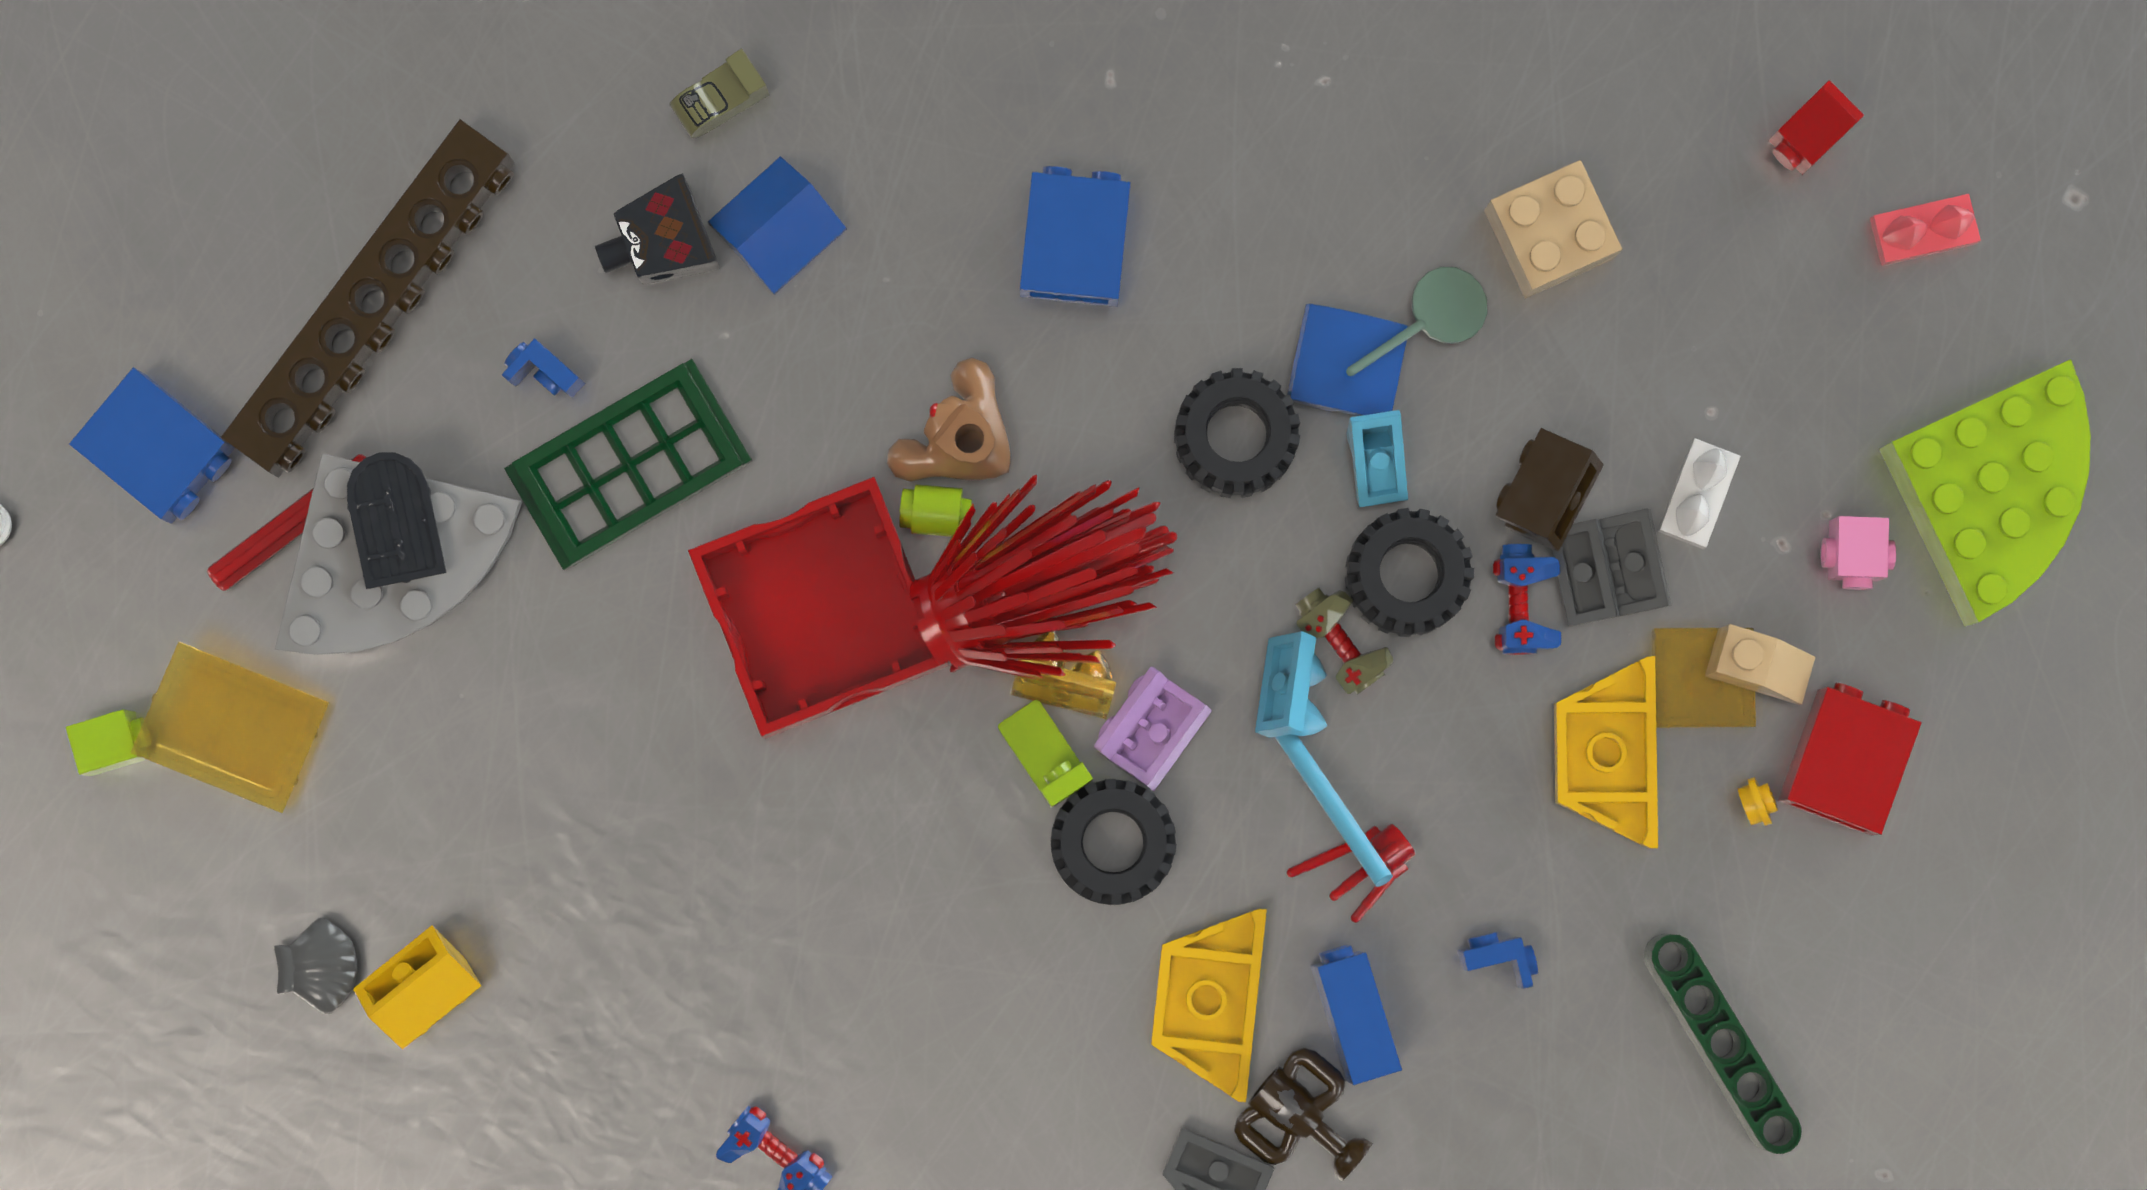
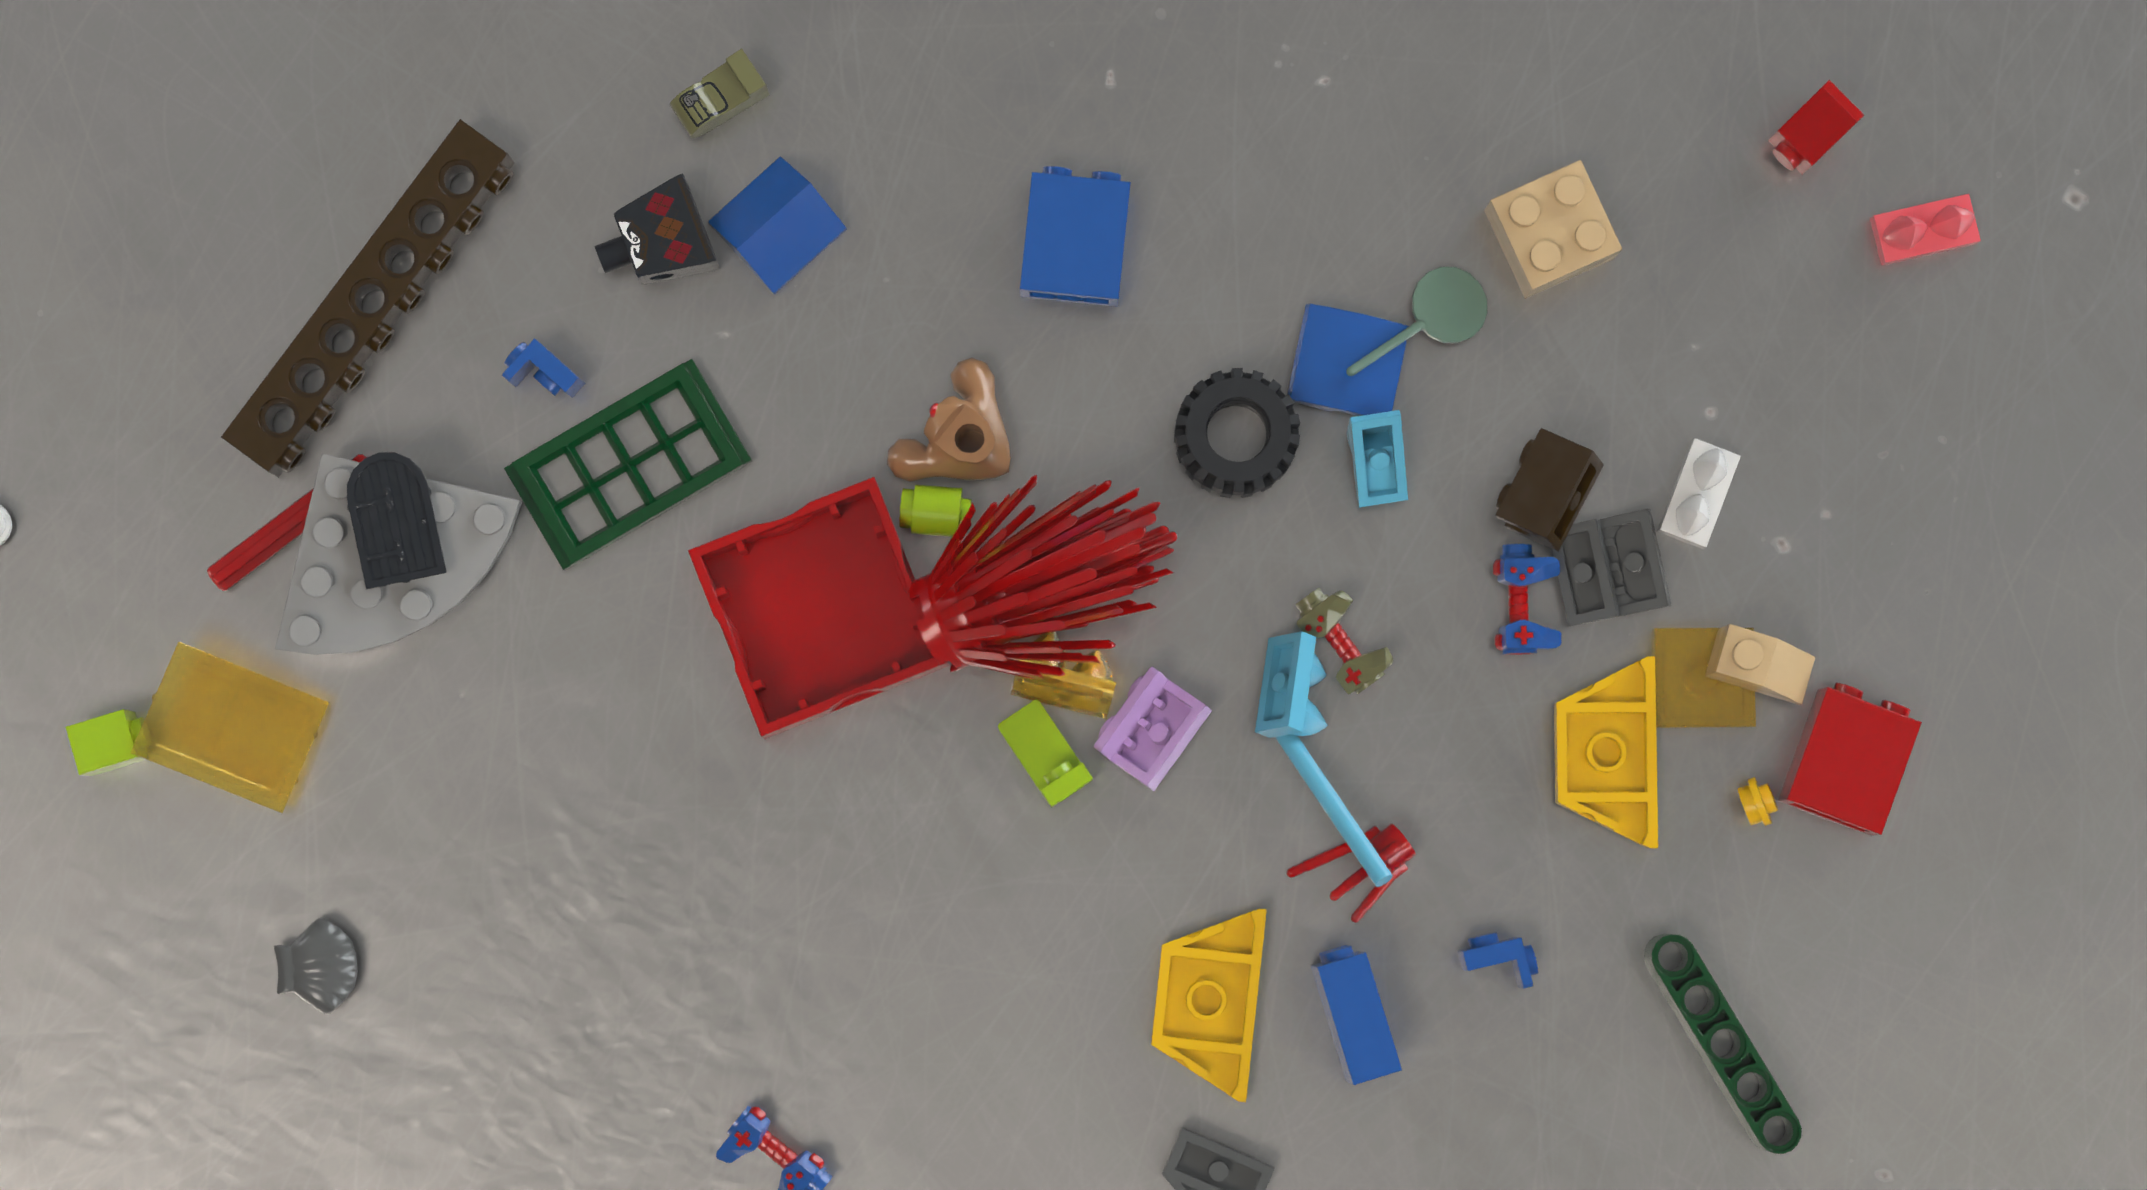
(153, 447): blue brick -> none
(417, 987): yellow brick -> none
(1157, 834): black tyre -> none
(1299, 1114): dark brown piece -> none
(1439, 542): black tyre -> none
(1858, 551): bright pink brick -> none
(1997, 487): lime brick -> none

